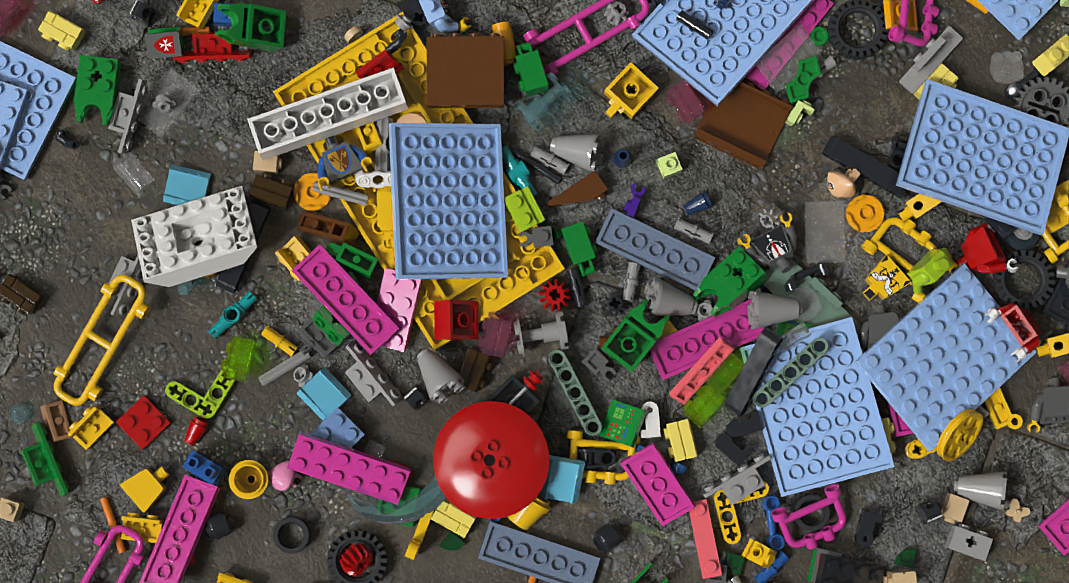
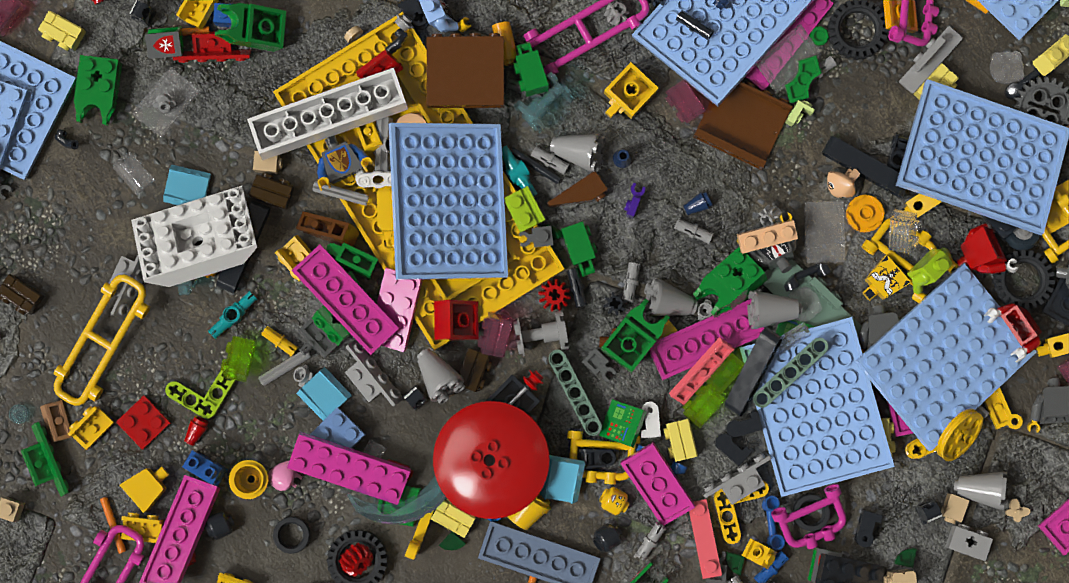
(125, 114): light grey bracket -> none
(306, 196): light orange tile -> none
(614, 501): none -> yellow head
(650, 541): none -> light grey pin
(654, 250): sand blue plate -> none
(669, 165): yellowish green brick -> none
(767, 236): none -> light nougat plate
(903, 231): none -> clear brick

